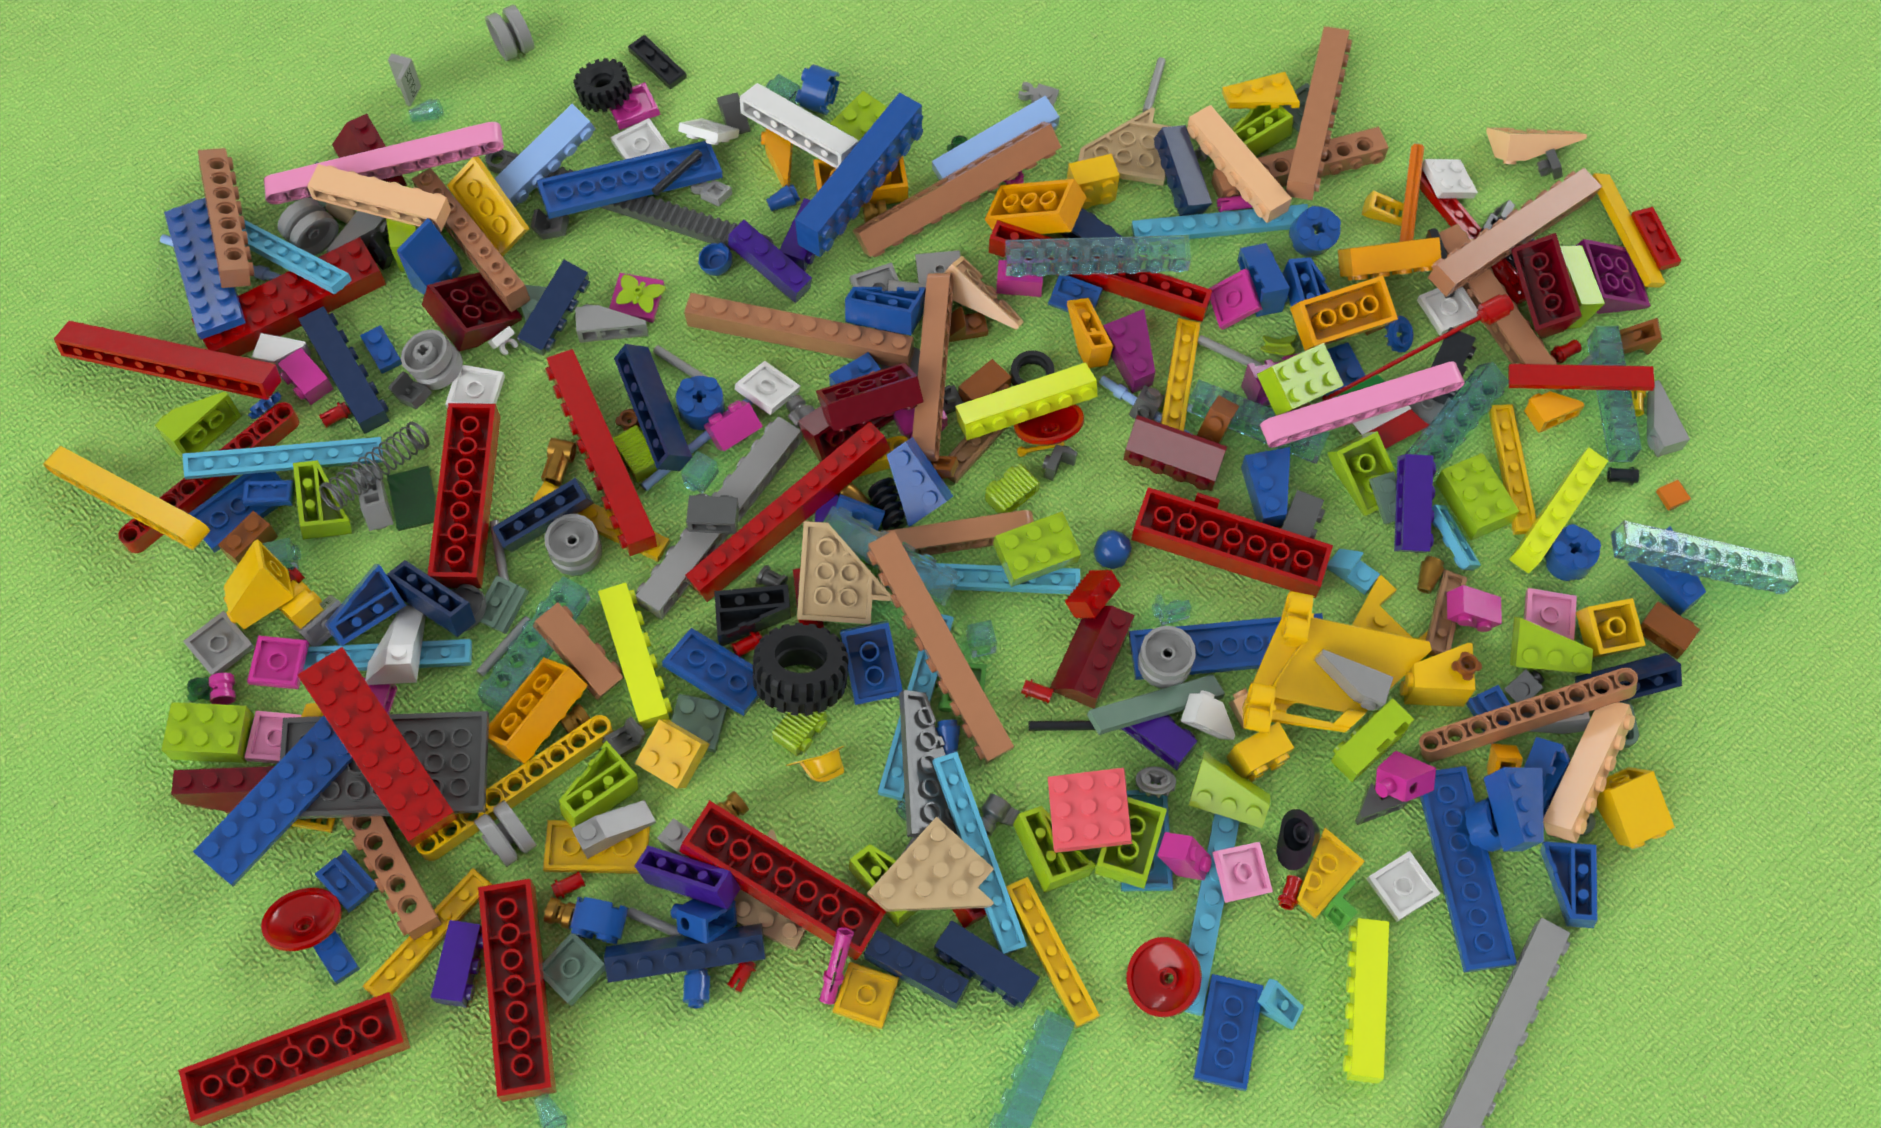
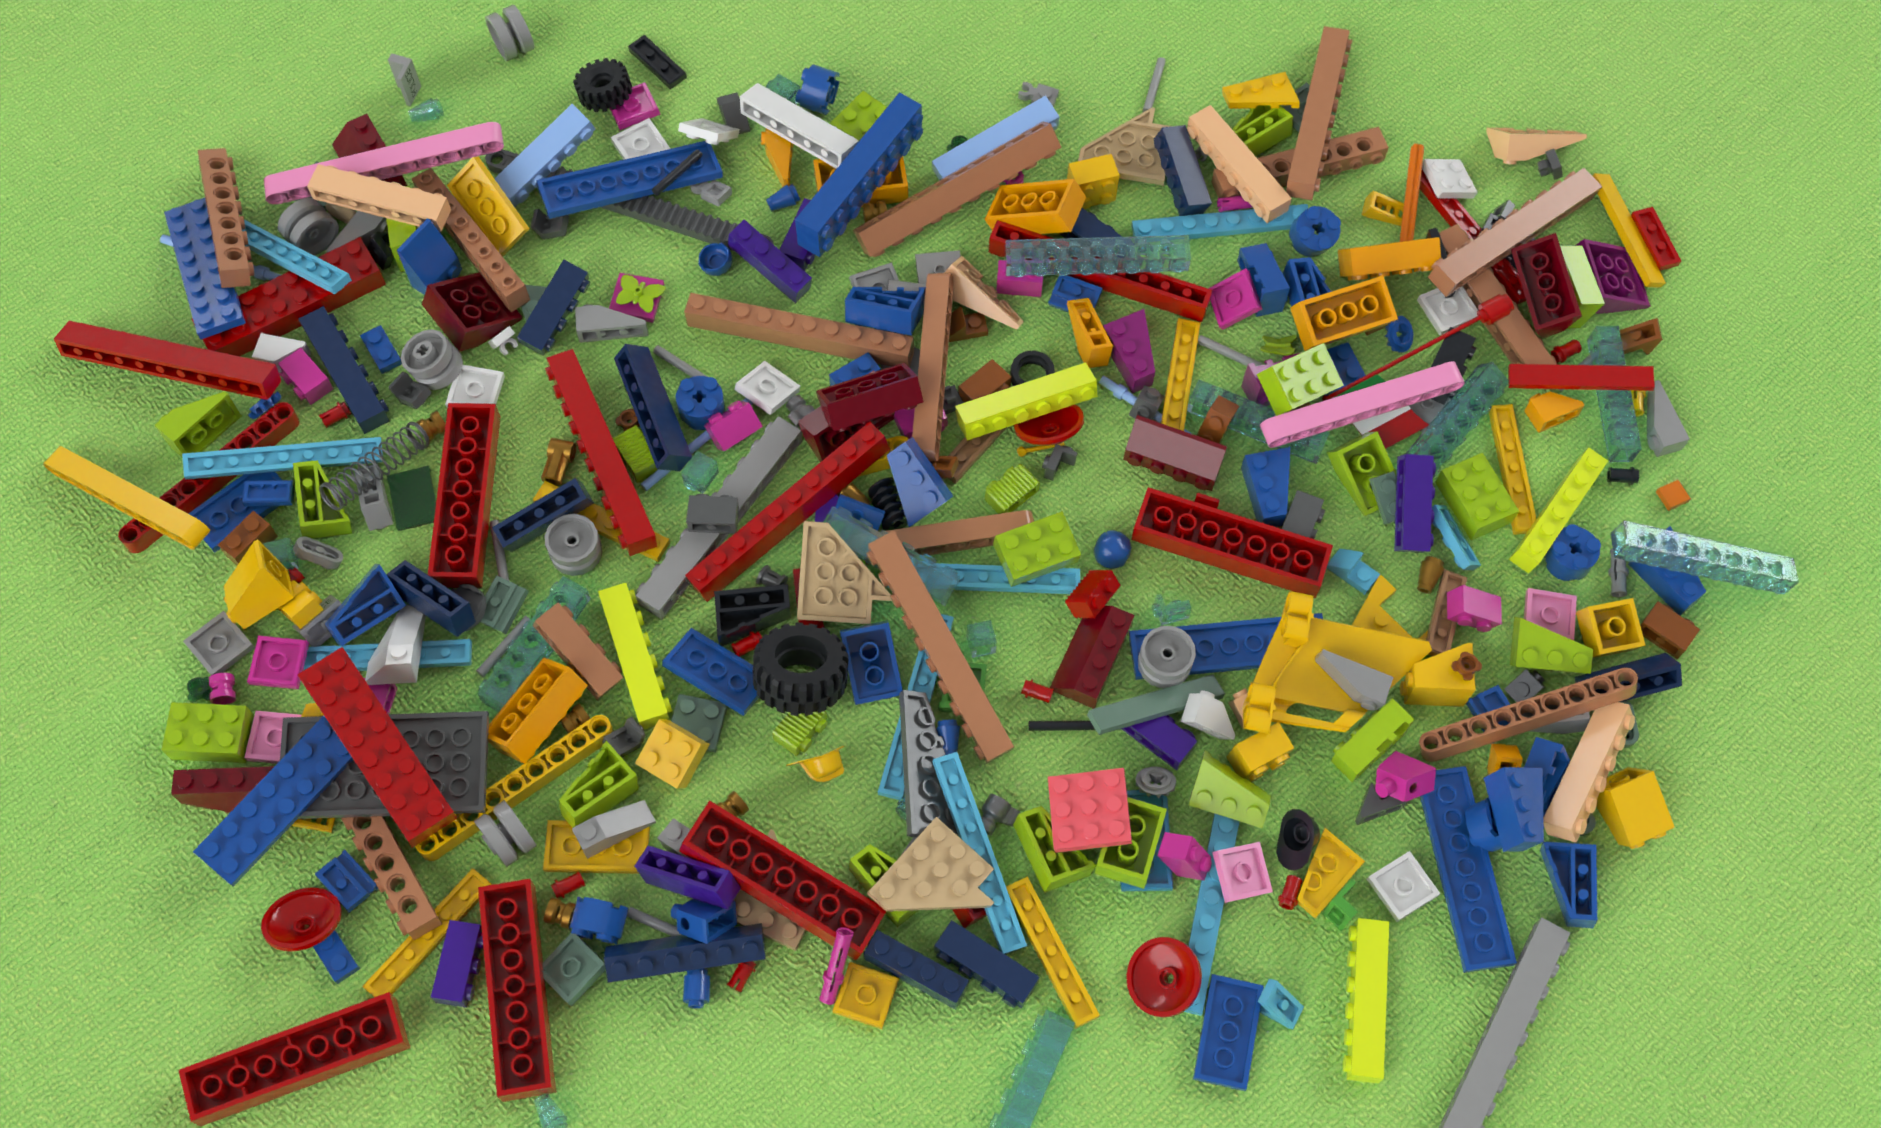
(318, 553): none -> light grey plate
(433, 425): none -> pearl gold wheel
(1618, 574): none -> light grey pin

